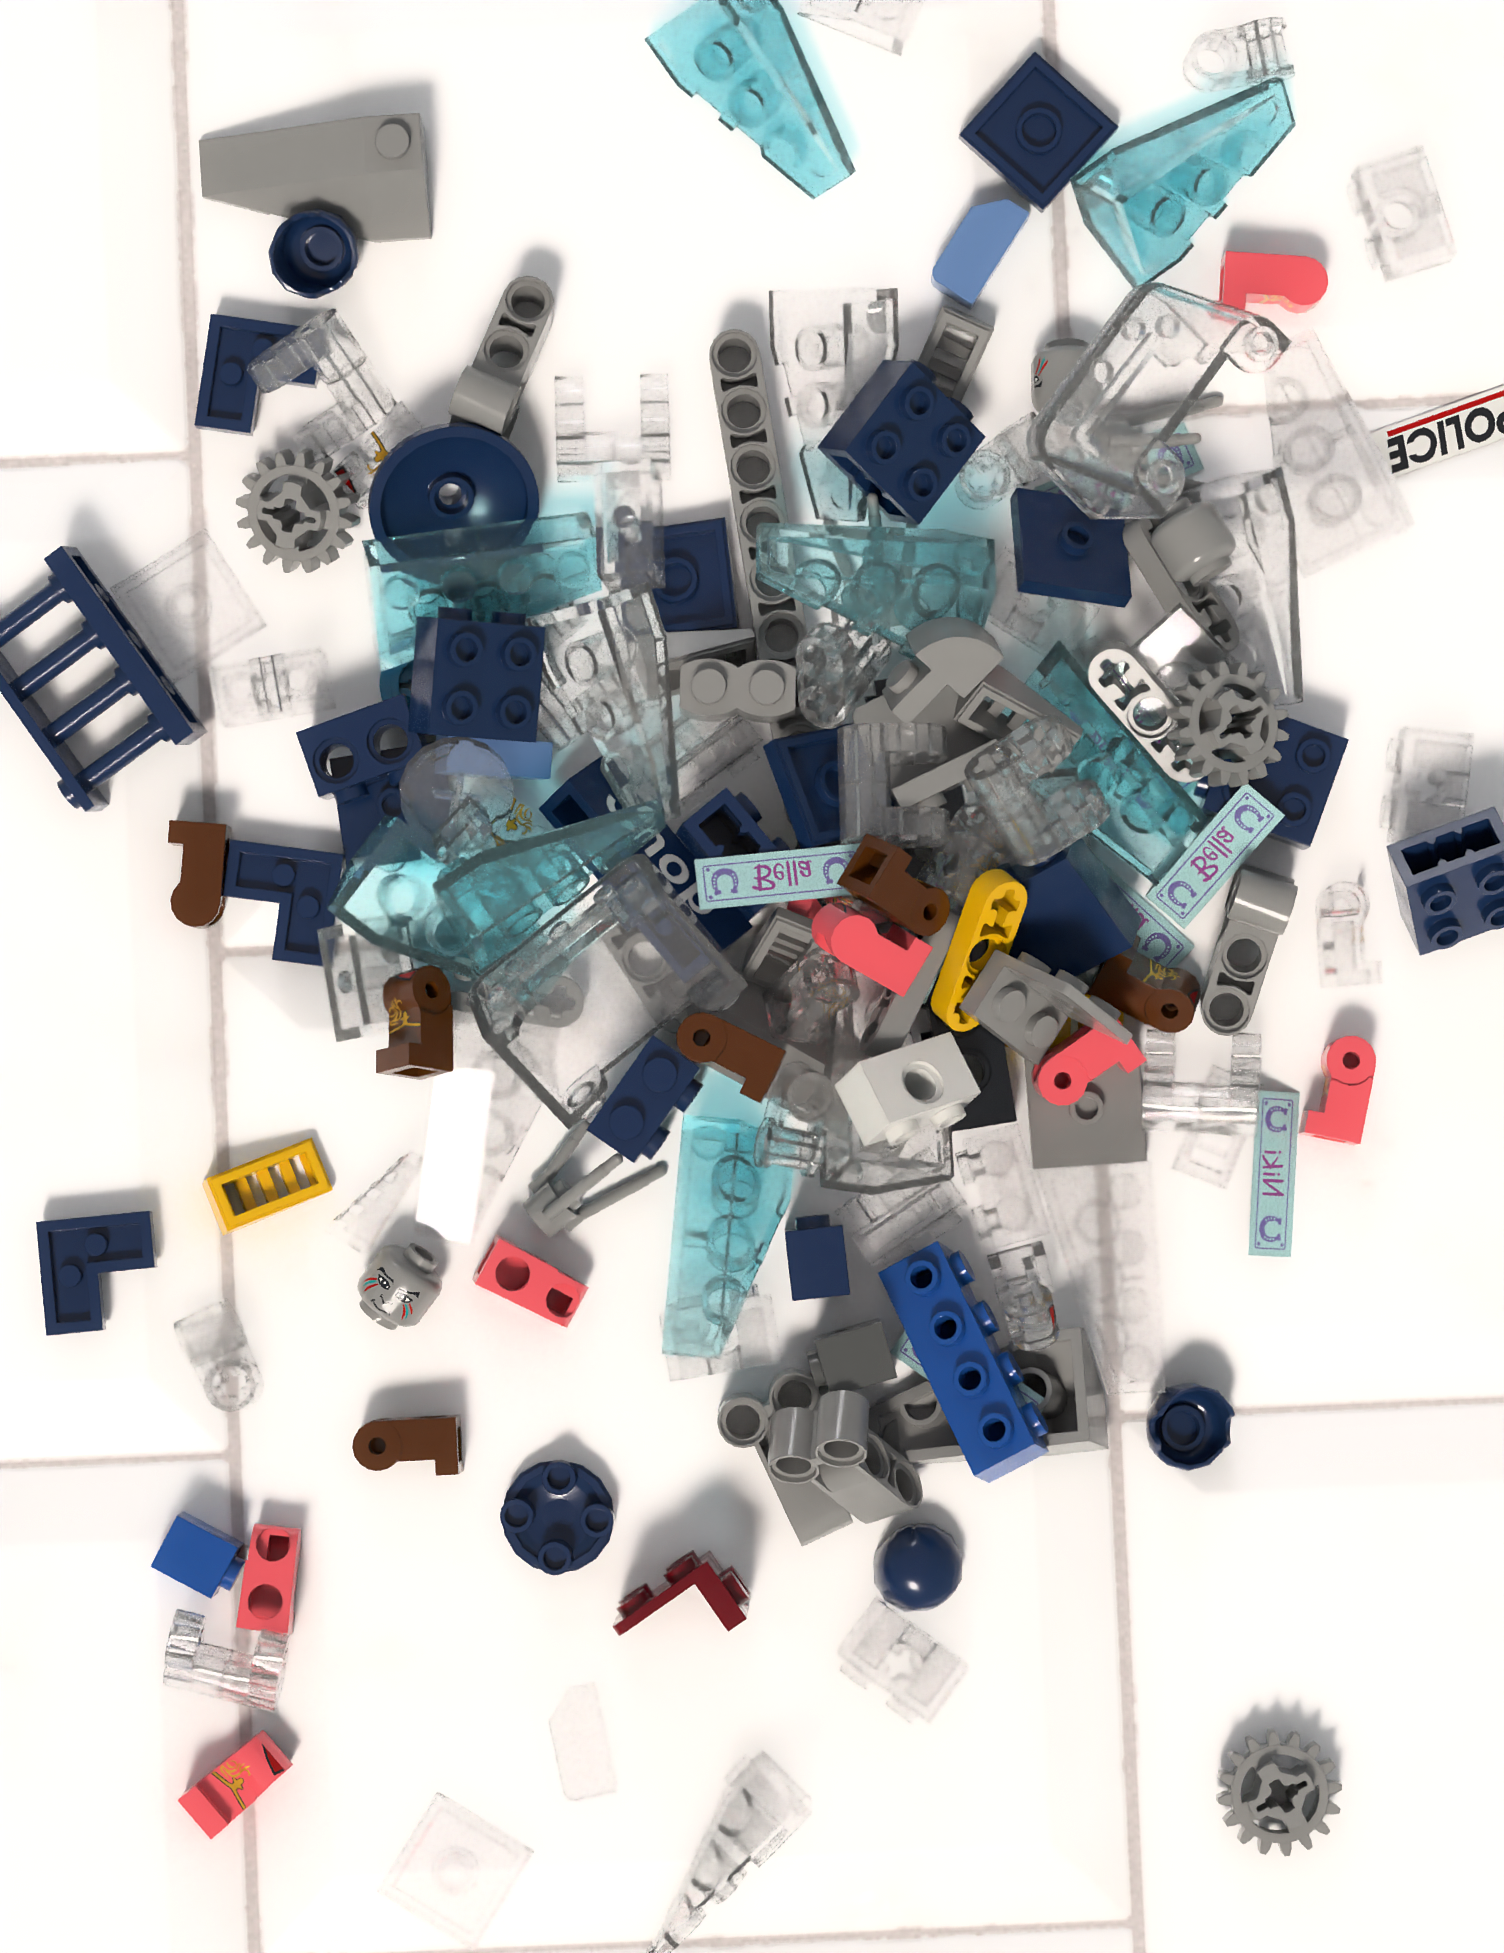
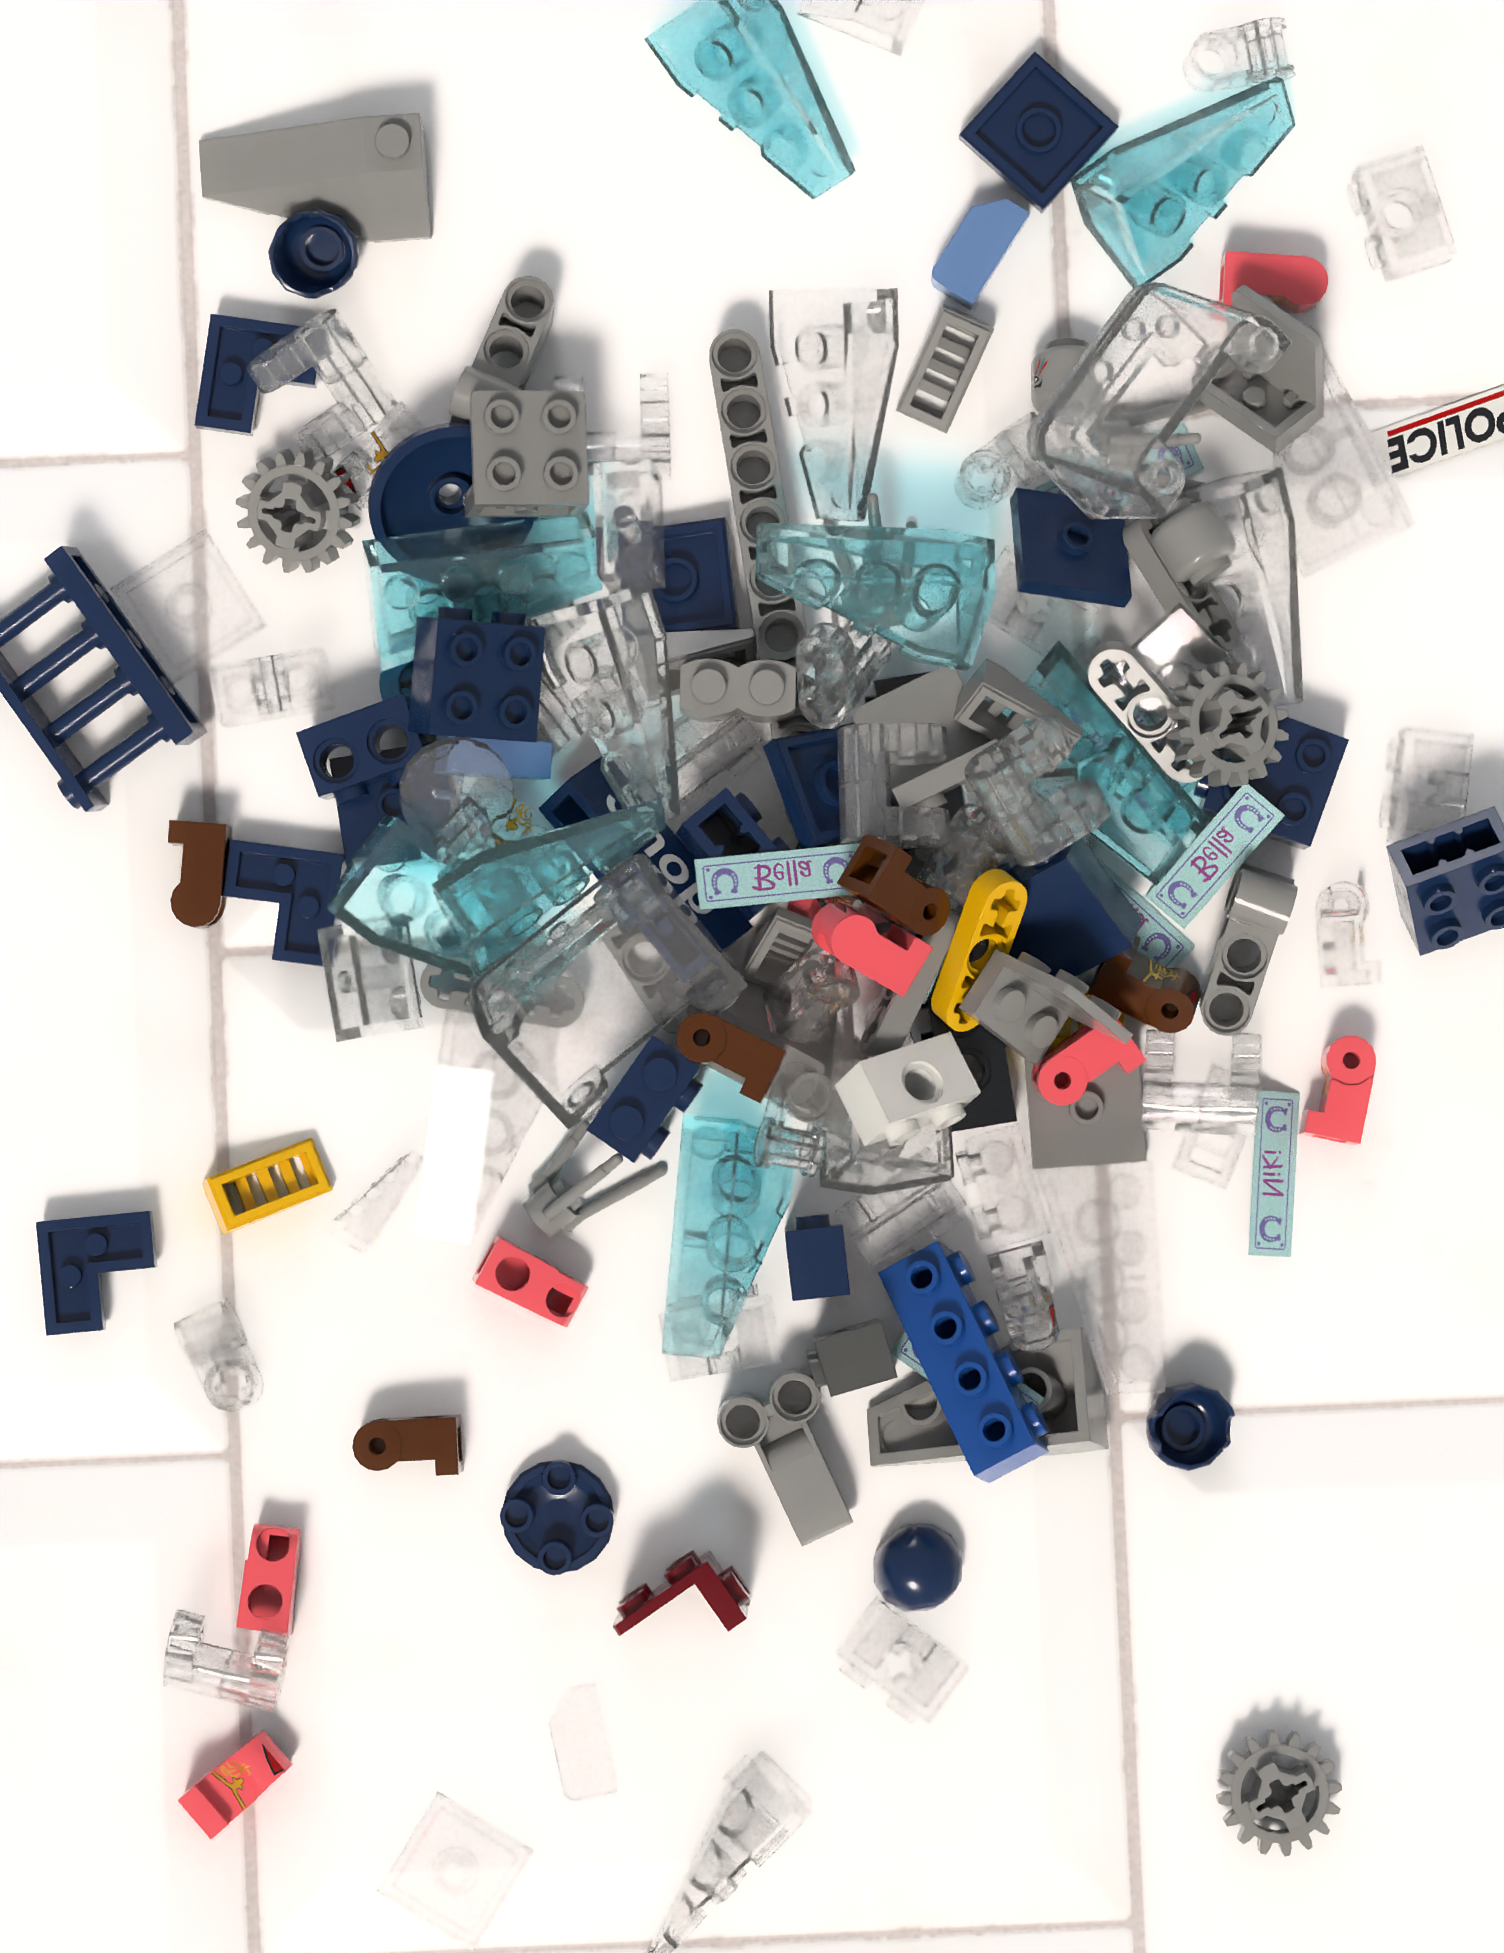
(199, 1556): blue brick -> none
(399, 1286): light grey head -> none
(418, 1025): reddish brown leg -> none
(528, 454): none -> light grey bracket
(842, 1457): light grey piece -> none
(902, 440): dark blue brick -> none
(946, 653): light grey brick -> none
(1278, 402): none -> light grey bracket

